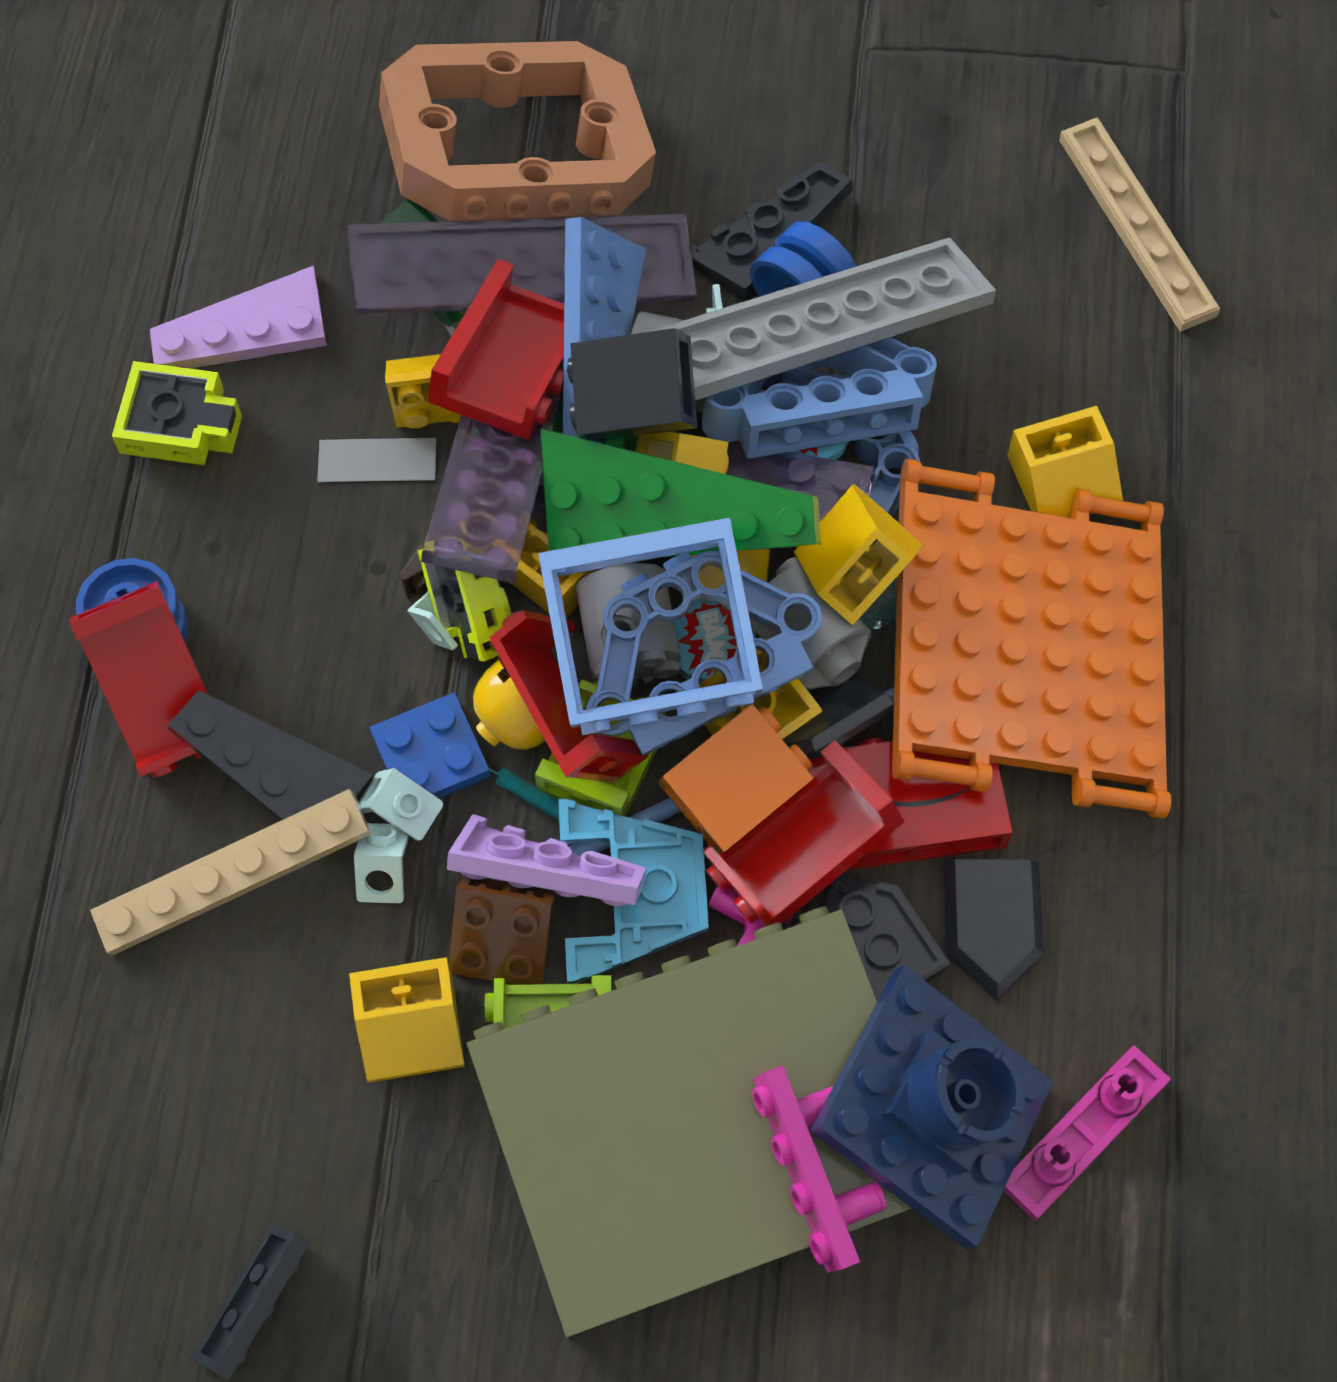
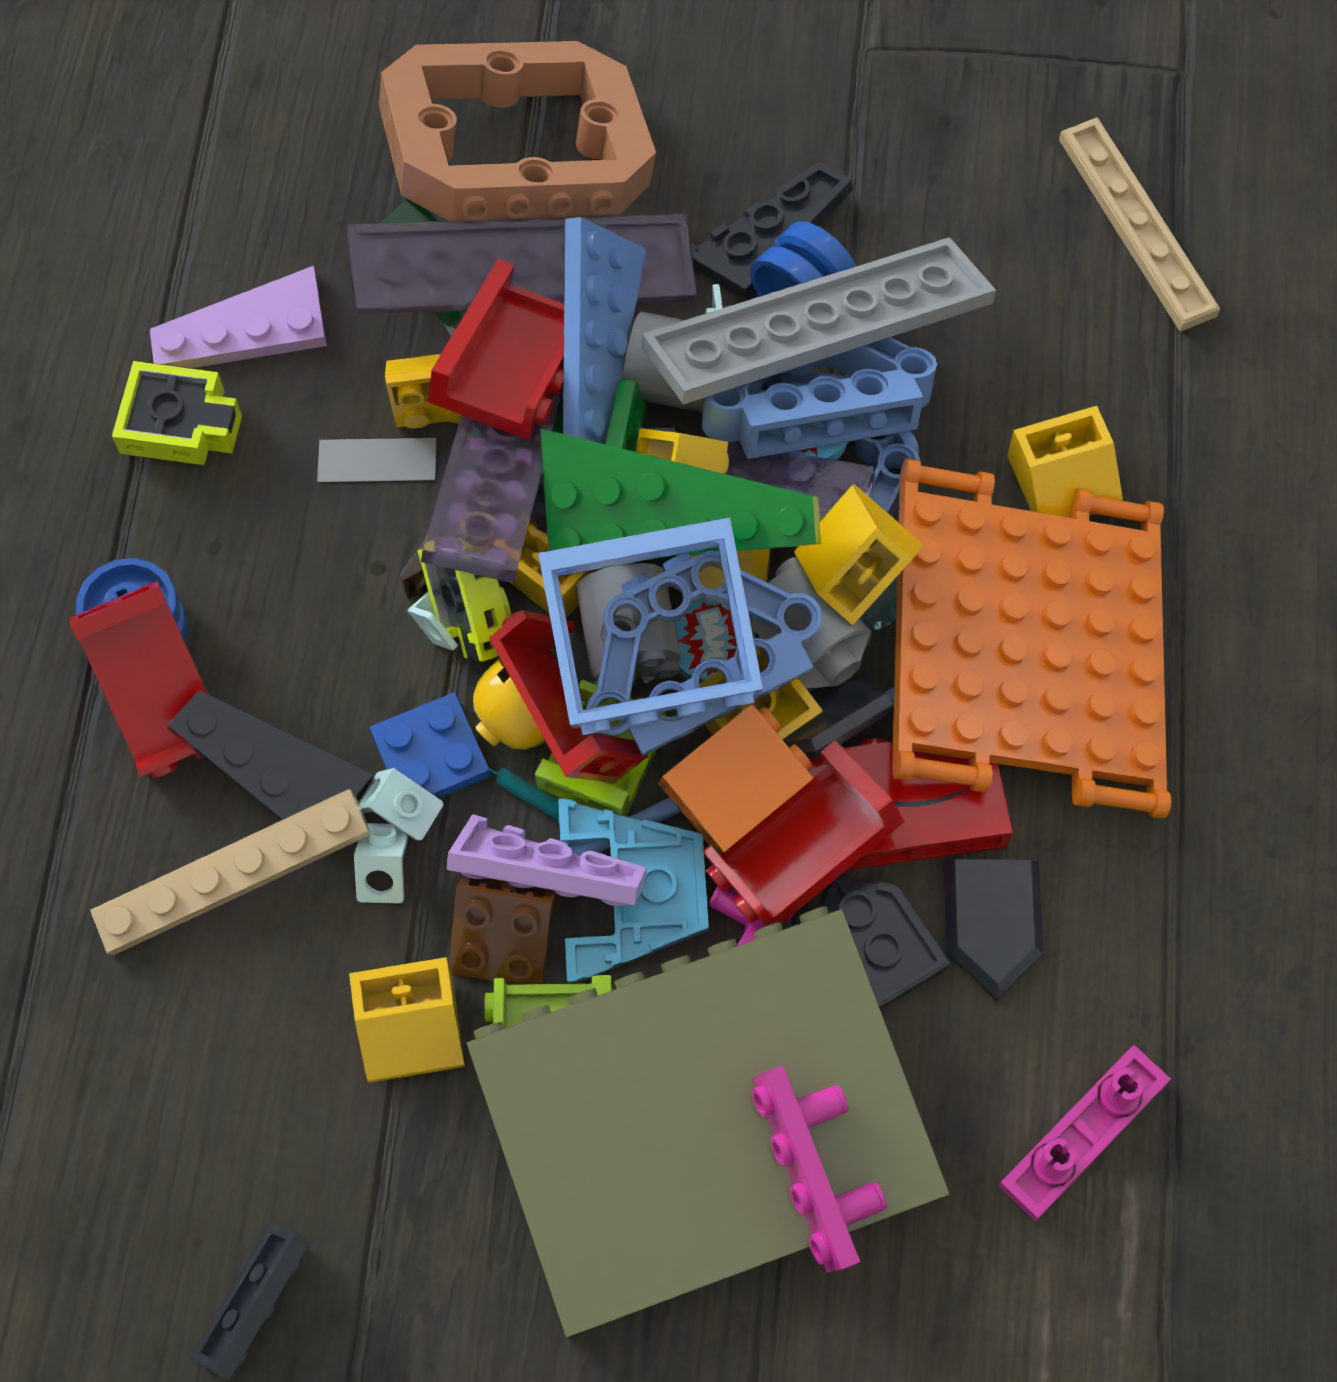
(632, 385): black brick -> none
(933, 1107): dark blue piece -> none

